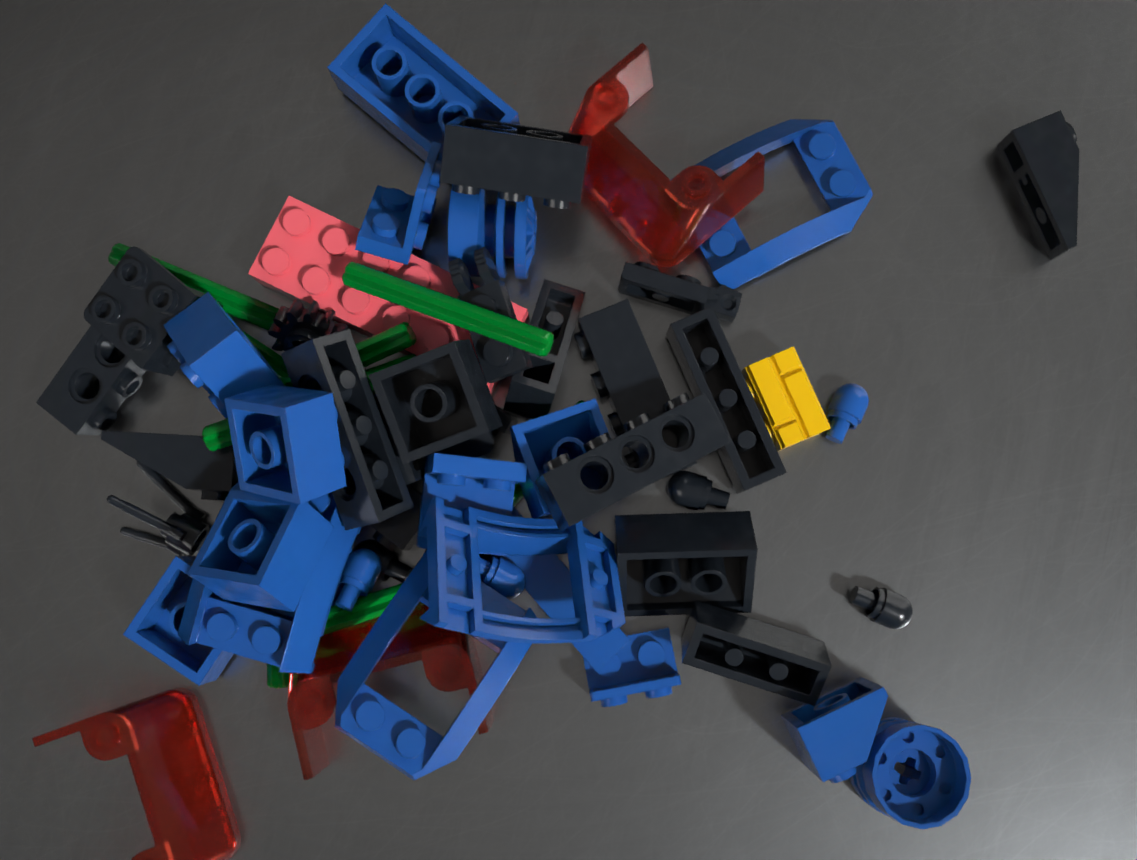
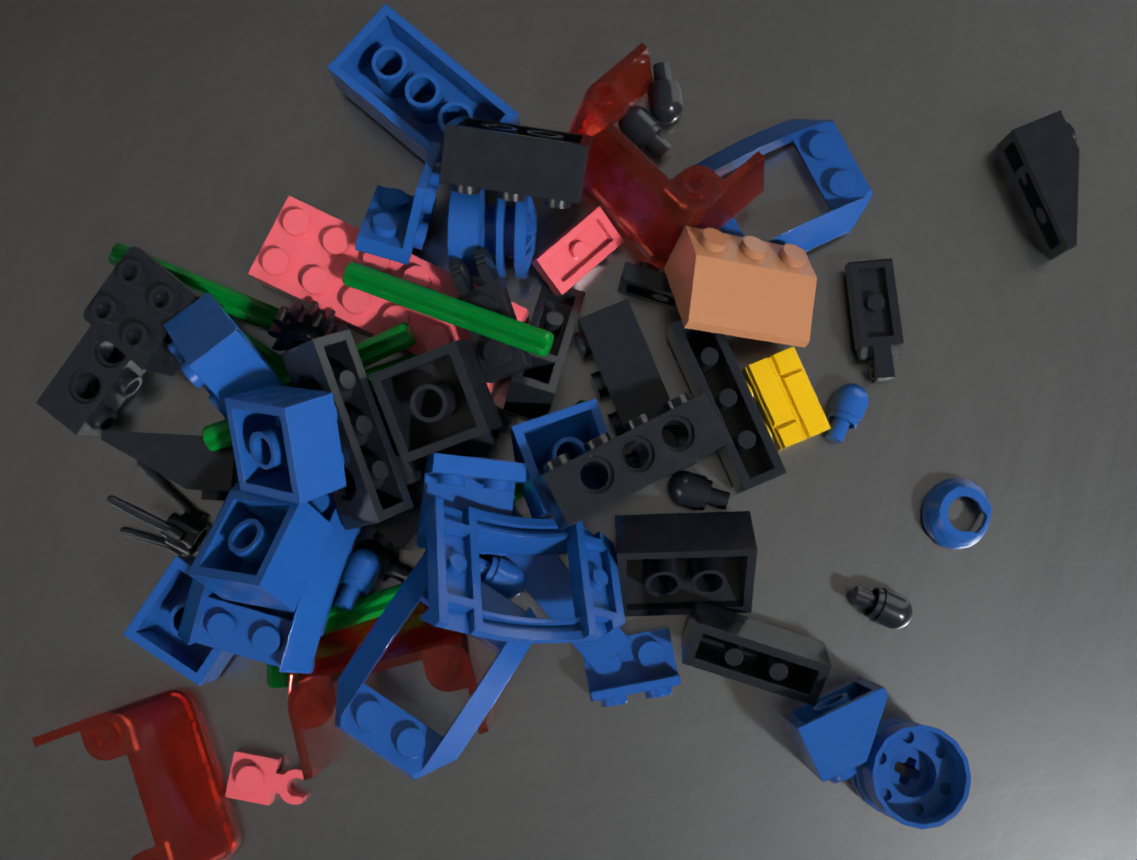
(259, 777): none -> coral plate
(577, 251): none -> coral plate
(643, 130): none -> black cylinder
(665, 95): none -> black cylinder
(742, 286): none -> nougat slope
(875, 315): none -> black hinge
(936, 513): none -> blue piece

